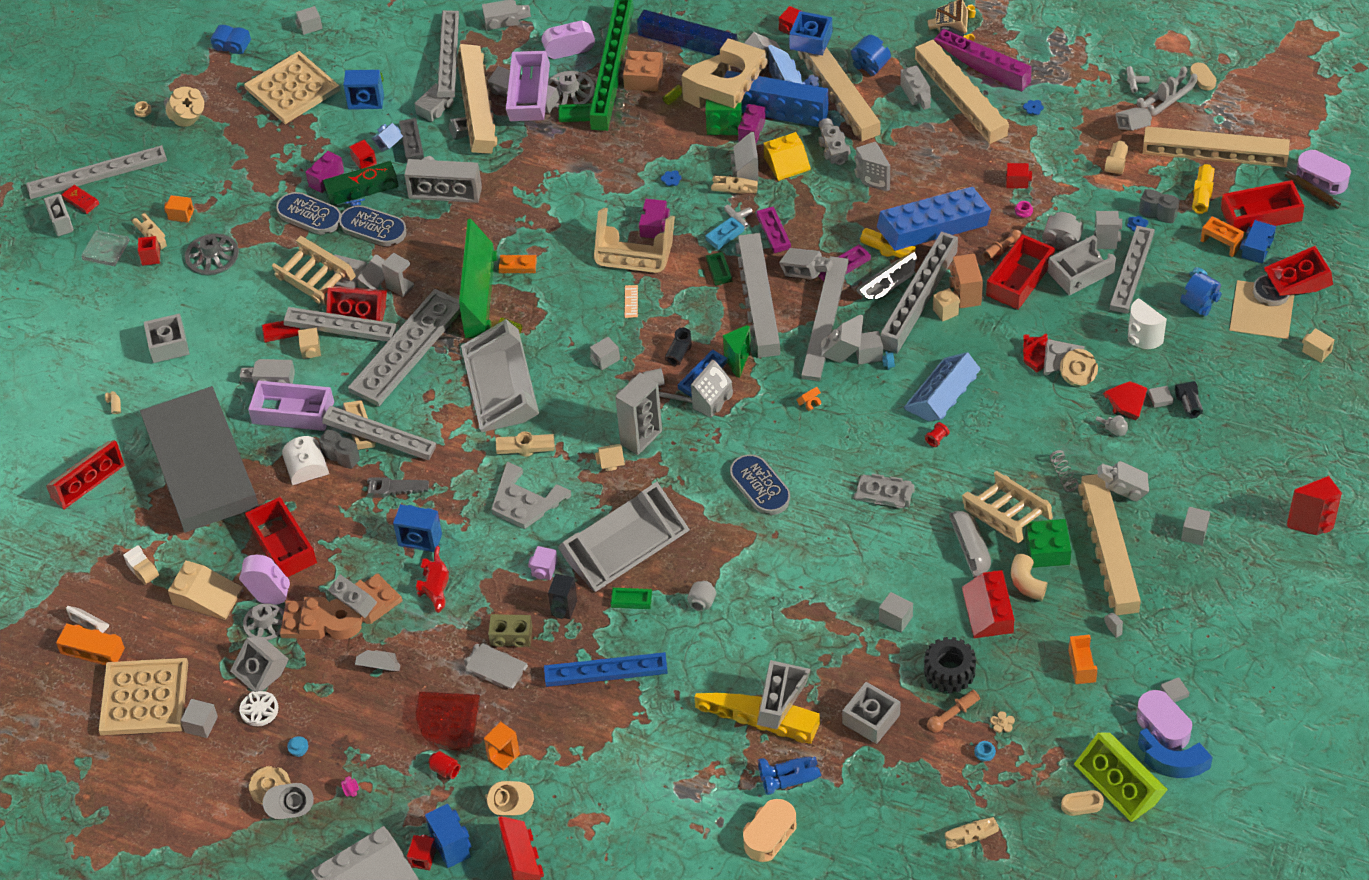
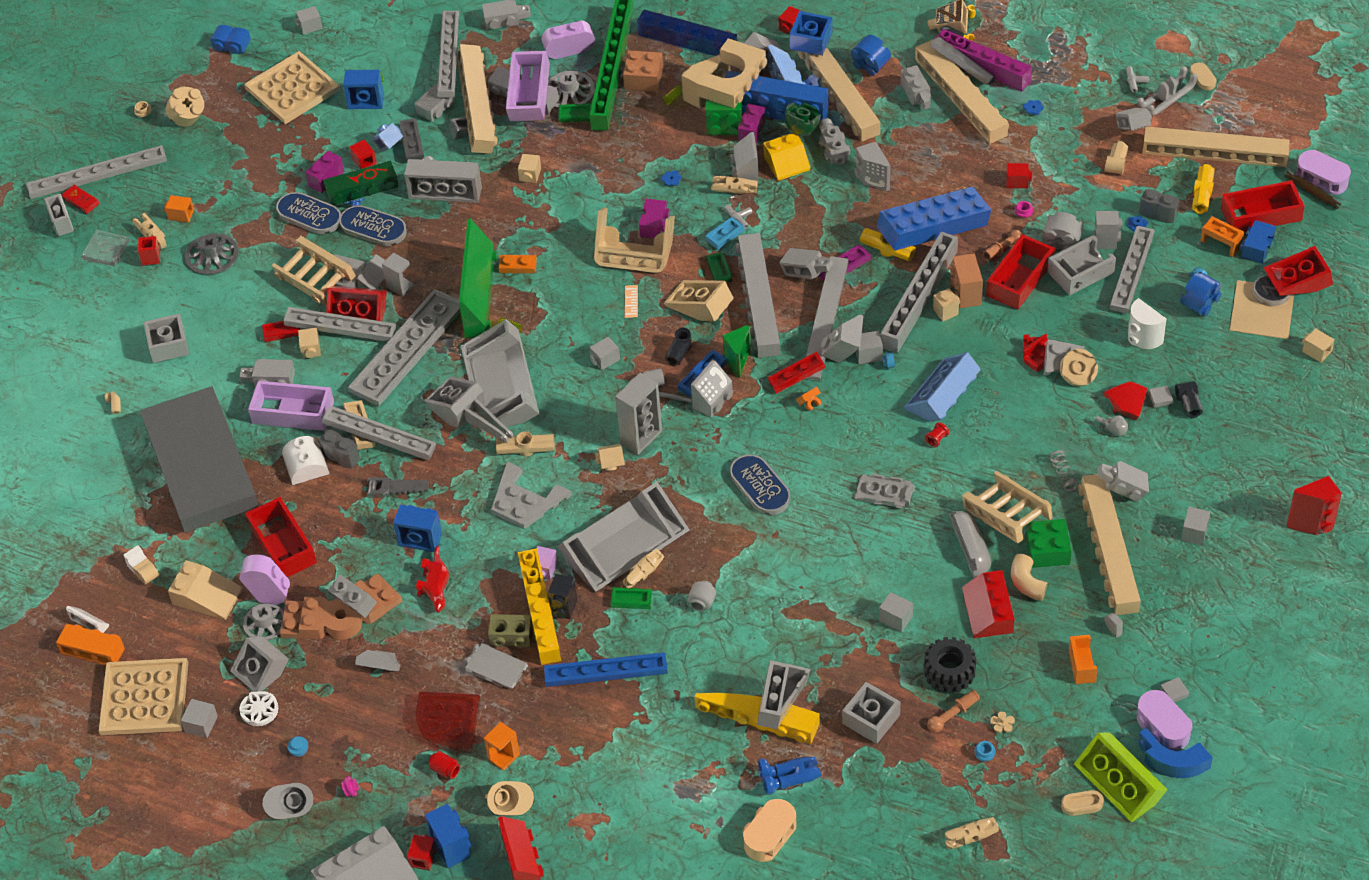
(86, 474): red slope -> none
(264, 780): tan tile -> none
(458, 402): none -> light grey slope
(529, 168): none -> tan brick
(539, 607): none -> yellow slope
(643, 568): none -> tan hinge
(700, 299): none -> tan slope
(773, 229): magenta plate -> none
(796, 372): none -> red tile
(801, 118): none -> dark green cylinder
(888, 277): light grey brick -> none
(962, 60): none -> dark grey tile

